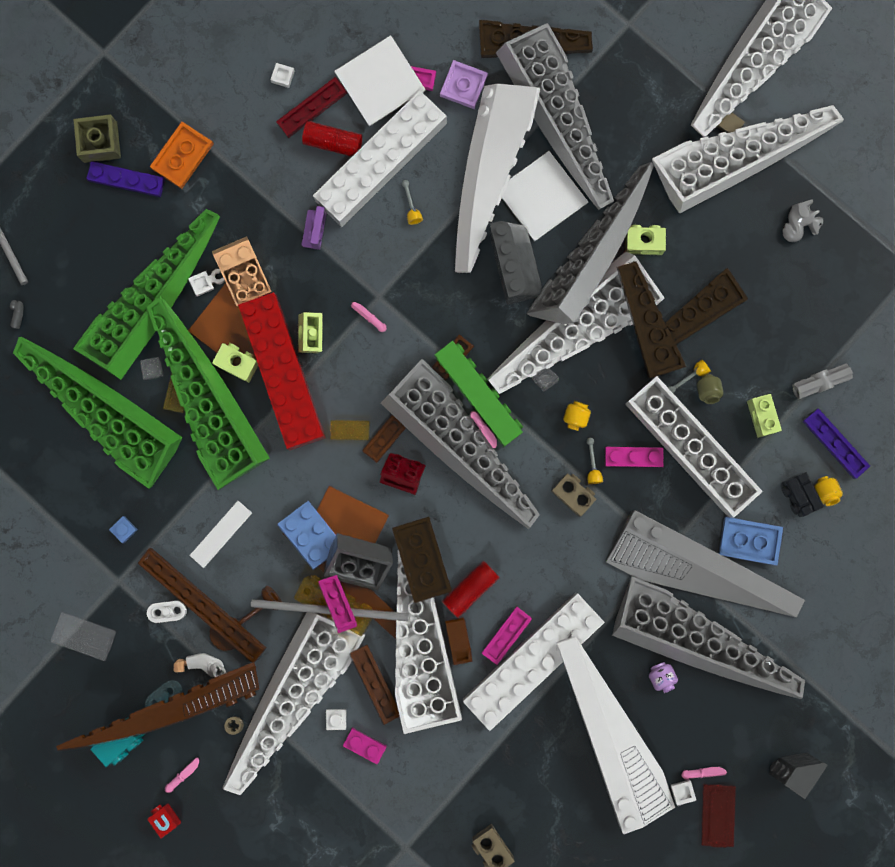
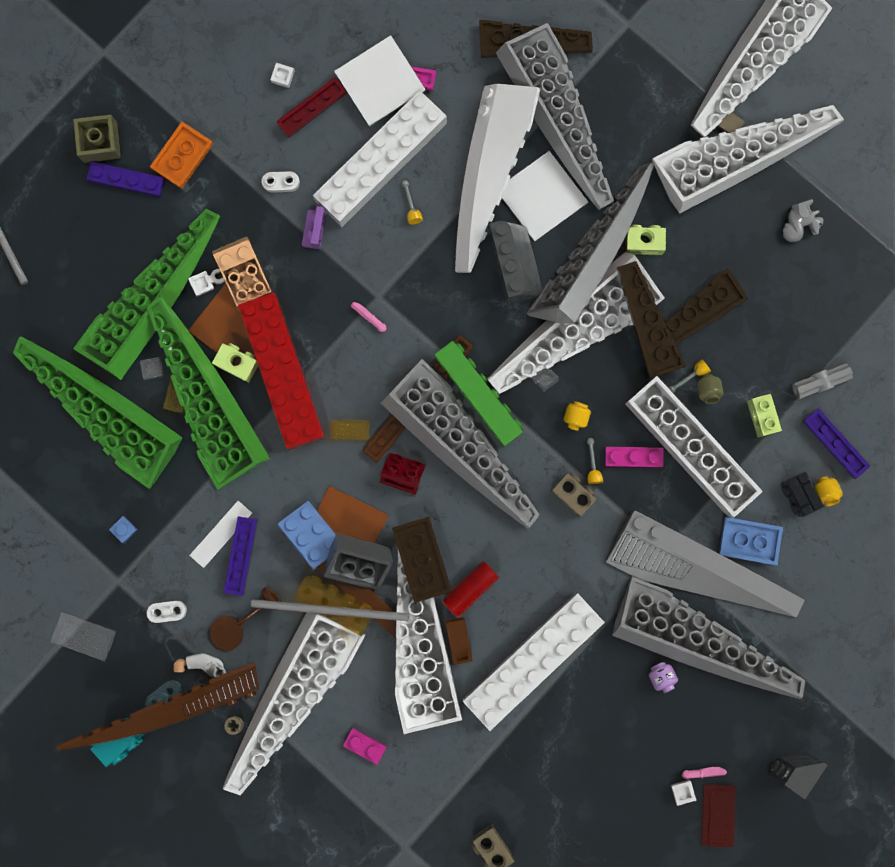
(18, 308): dark grey arm -> none
(163, 820): red brick -> none
(187, 771): bright pink piece -> none
(202, 605): reddish brown tile -> none
(240, 556): none -> dark purple plate
(280, 183): none -> white plate
(309, 332): yellowish green brick -> none
(327, 137): red piece -> none
(336, 719): white plate -> none
(337, 604): dark pink plate -> none
(375, 684): reddish brown plate -> none
(463, 84): lavender plate -> none
(489, 435): bright pink piece -> none
(506, 635): dark pink plate -> none
(626, 764): white wedge -> none

